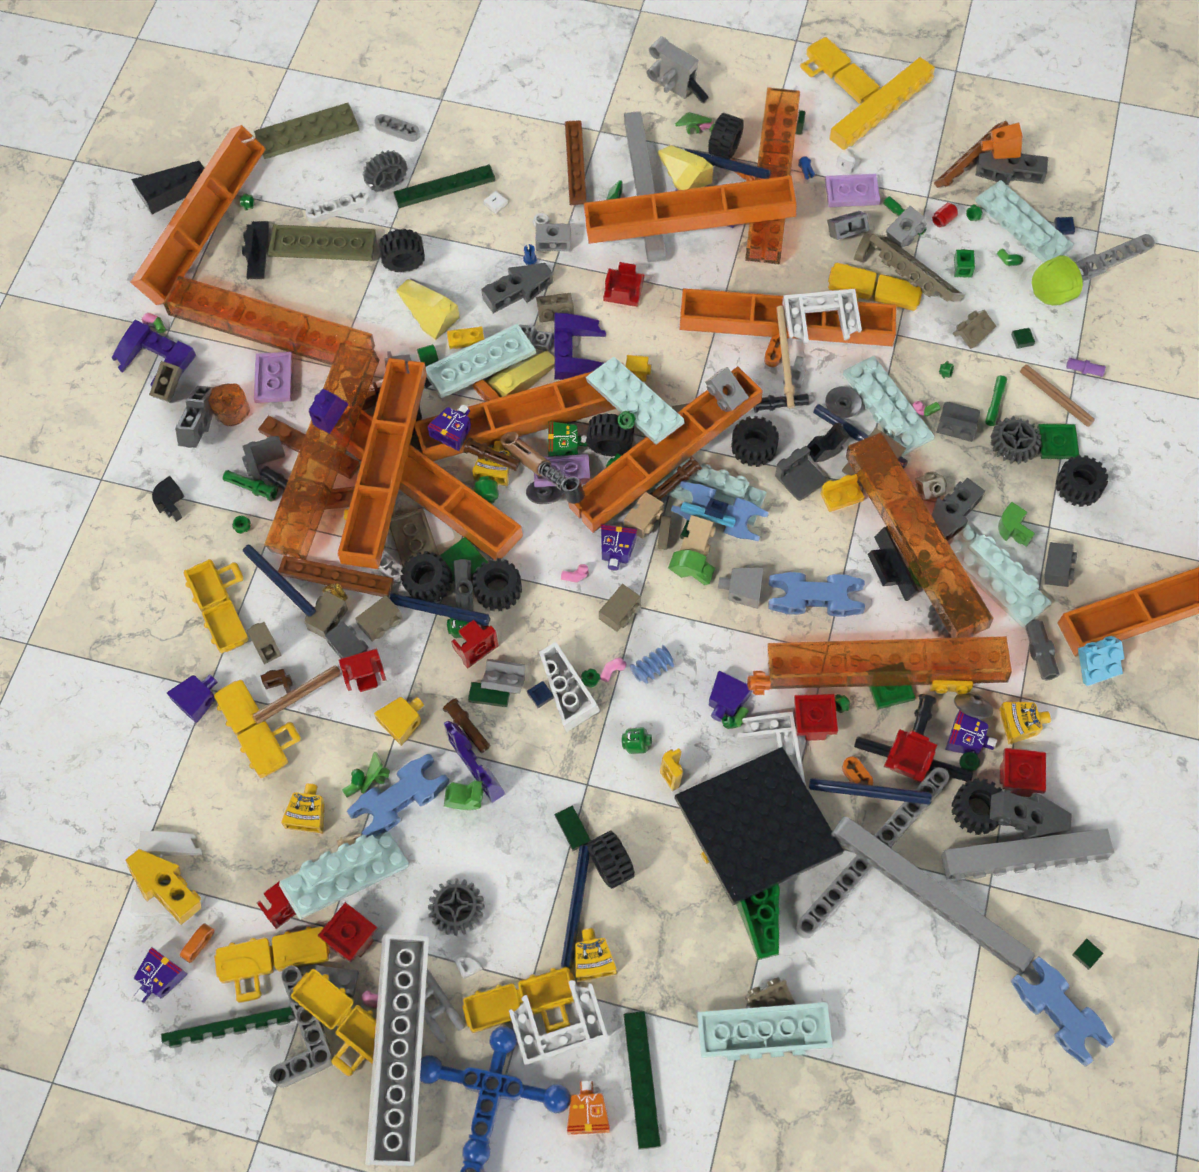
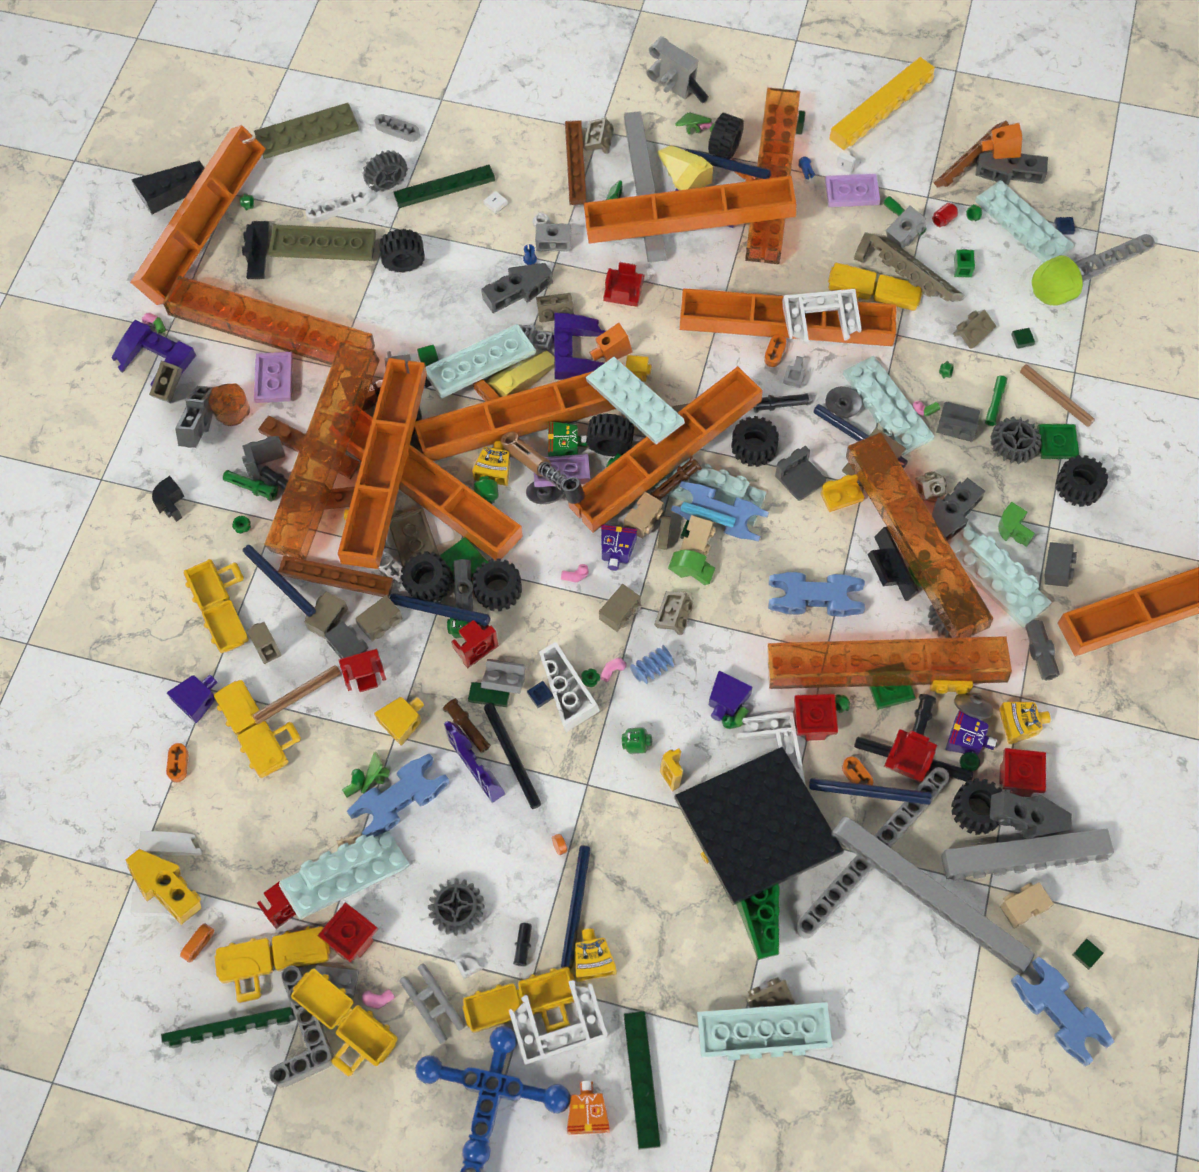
(157, 975): dark purple torso -> none
(172, 762): none -> orange beam
(276, 678): reddish brown bracket -> none
(305, 811): yellow torso -> none
(326, 410): dark purple torso -> none
(336, 590): clear yellow tile -> none
(397, 1051): white brick -> none
(429, 308): light yellow wedge -> none
(451, 427): dark purple torso -> none
(464, 337): yellow bracket -> none
(464, 796): bright green brick -> none
(483, 451): reddish brown pin -> none
(512, 756): none -> black axle
(522, 944): none -> black axle
(559, 844): none -> orange tile
(572, 828): dark green tile -> none
(598, 135): none -> dark tan bracket
(611, 859): black tyre -> none
(612, 344): none -> orange torso
(631, 418): green plate -> none
(674, 611): none -> dark tan bracket
(716, 508): dark blue tile -> none
(735, 395): light grey brick -> none
(743, 586): light grey torso -> none
(758, 682): orange gear -> none
(789, 389): tan bar -> none
(829, 445): black brick -> none
(838, 64): yellow piece -> none
(848, 225): dark grey brick -> none
(1010, 259): arm -> none
(1021, 906): none -> tan brick
(1085, 367): medium lavender pin -> none
(1101, 660): medium azure plate -> none

